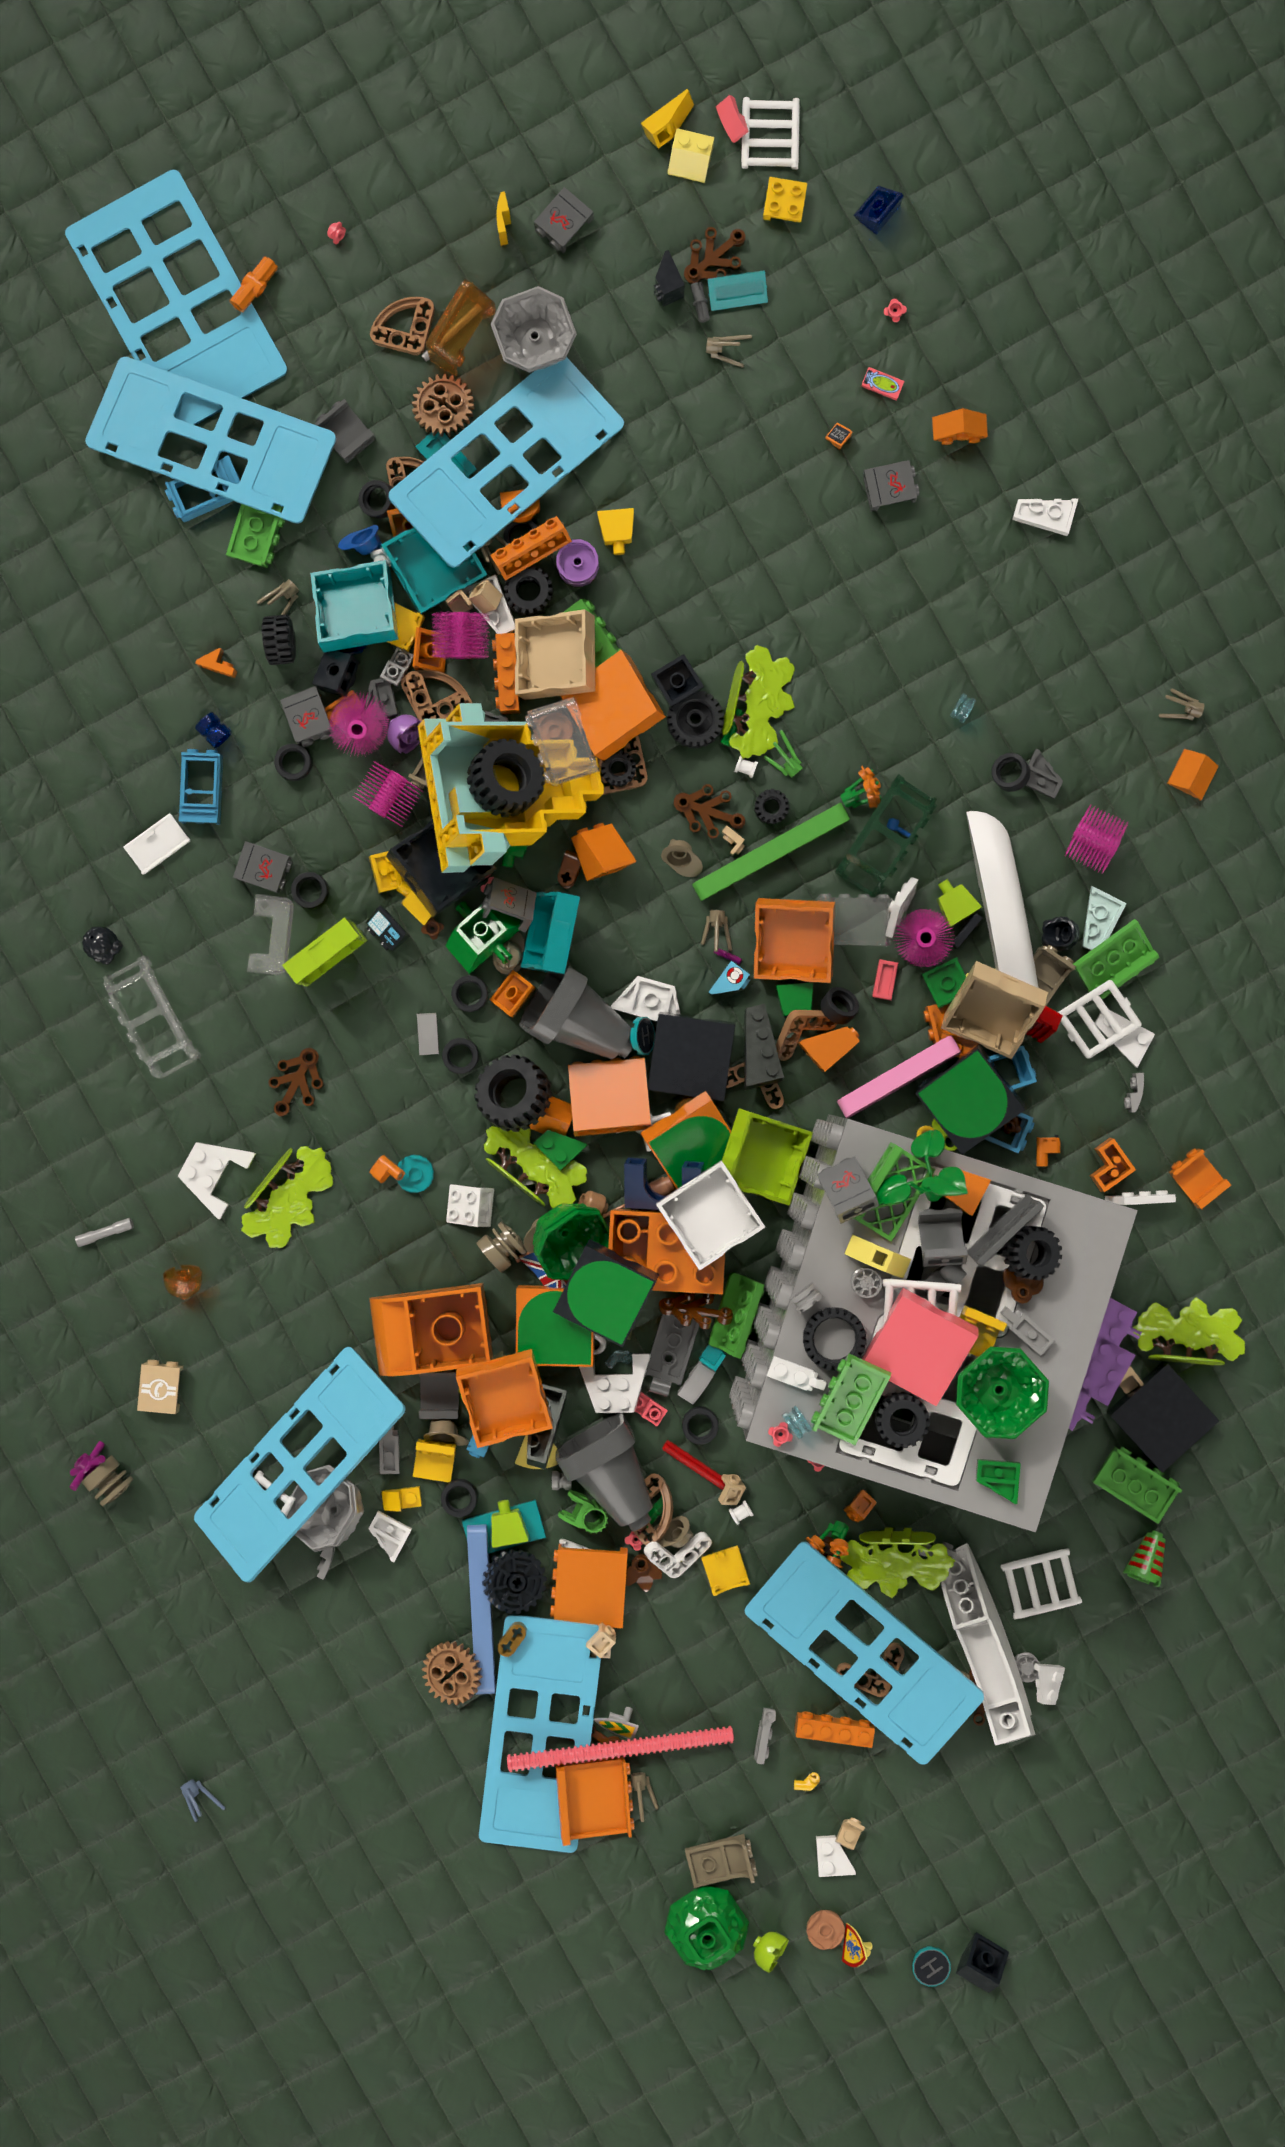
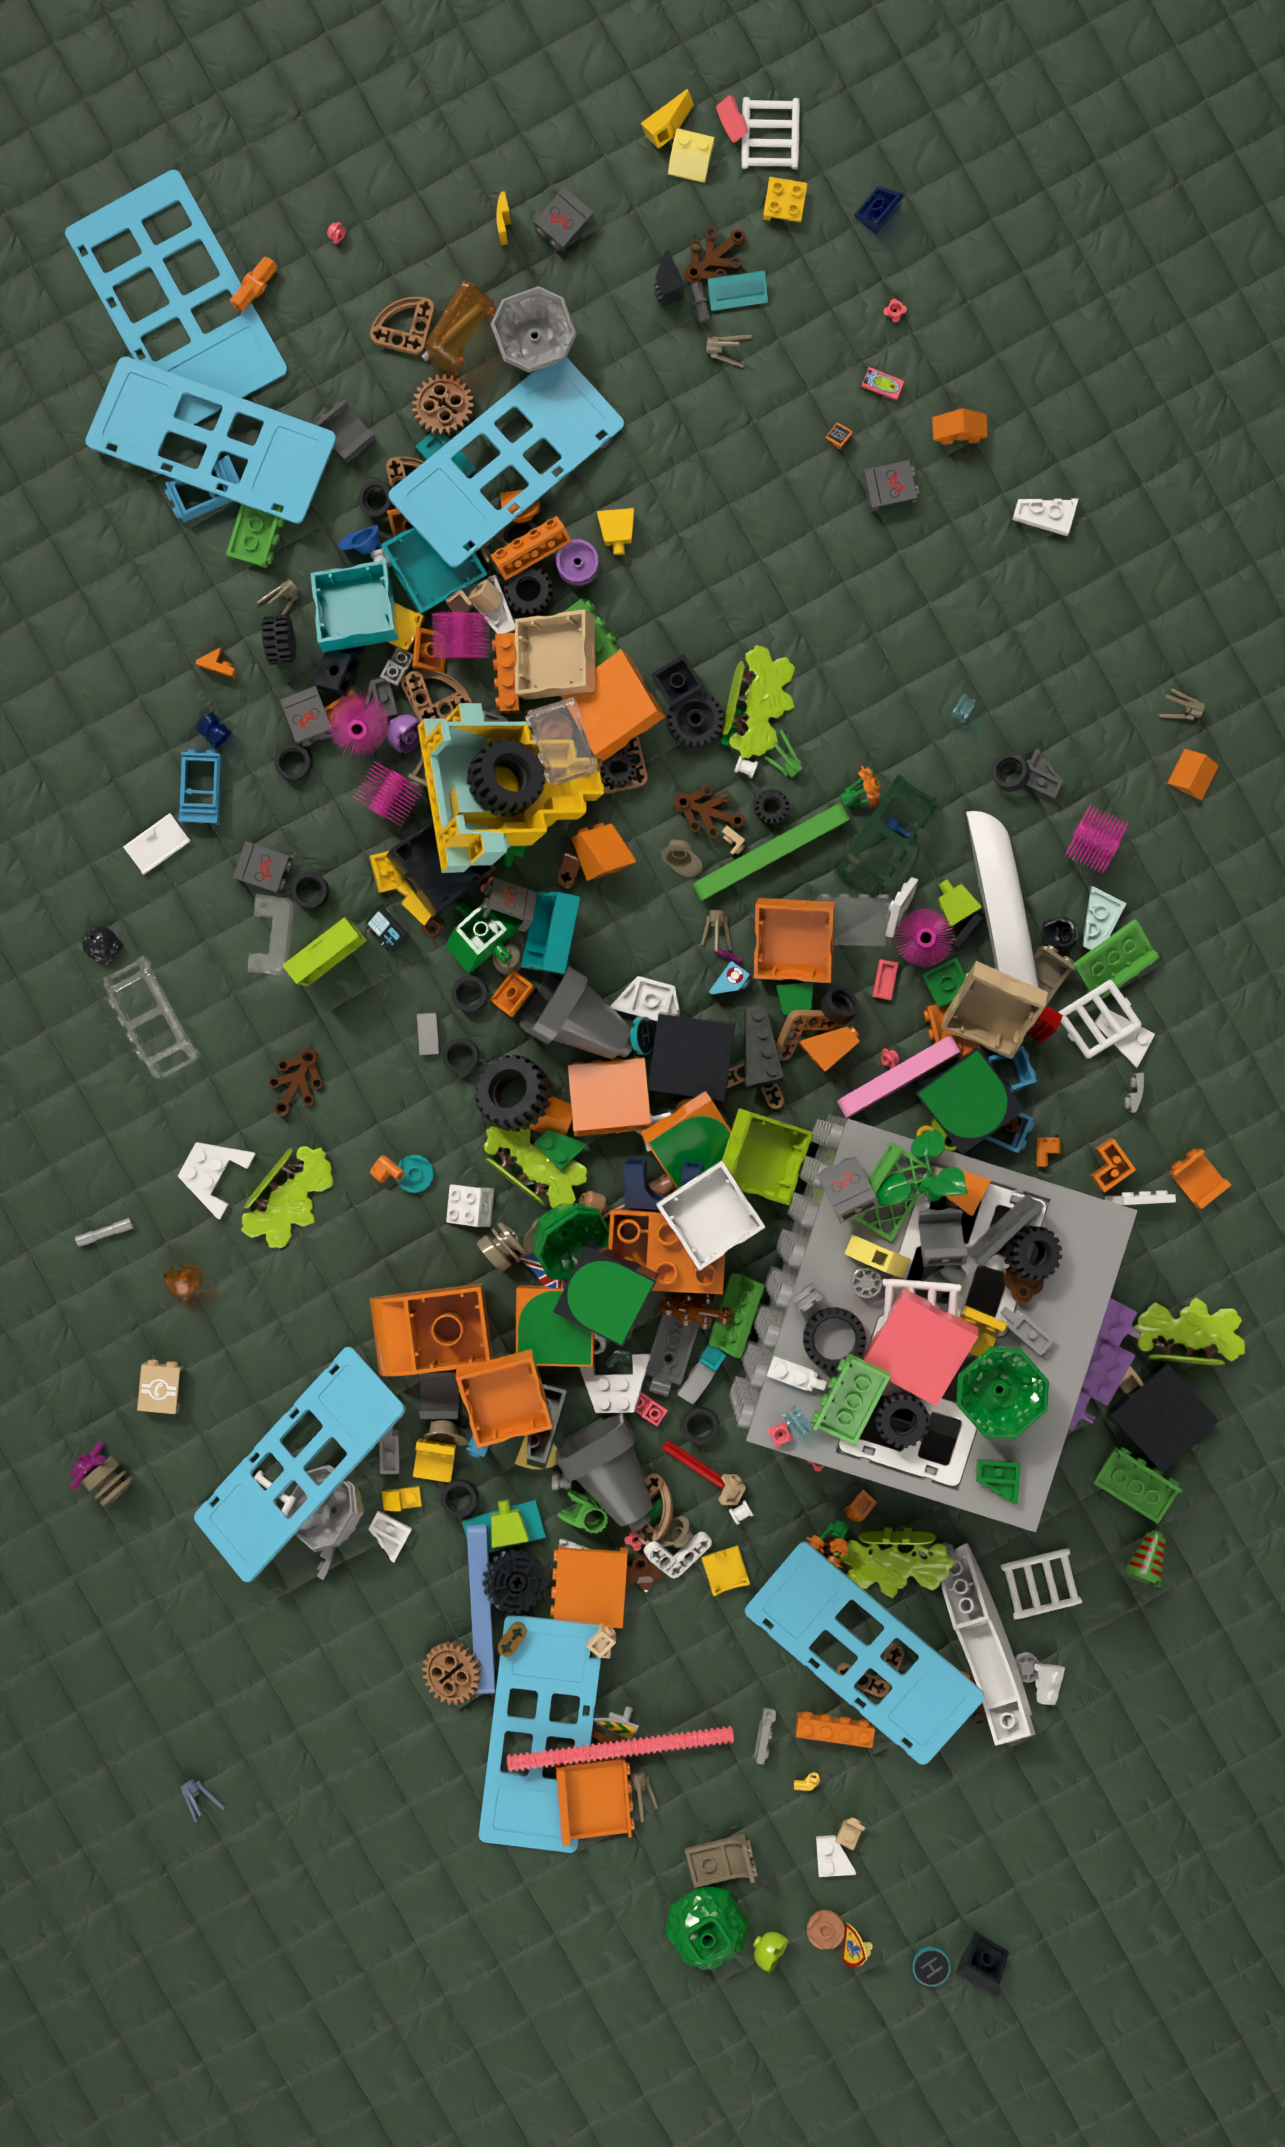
(889, 1058): none -> coral plate

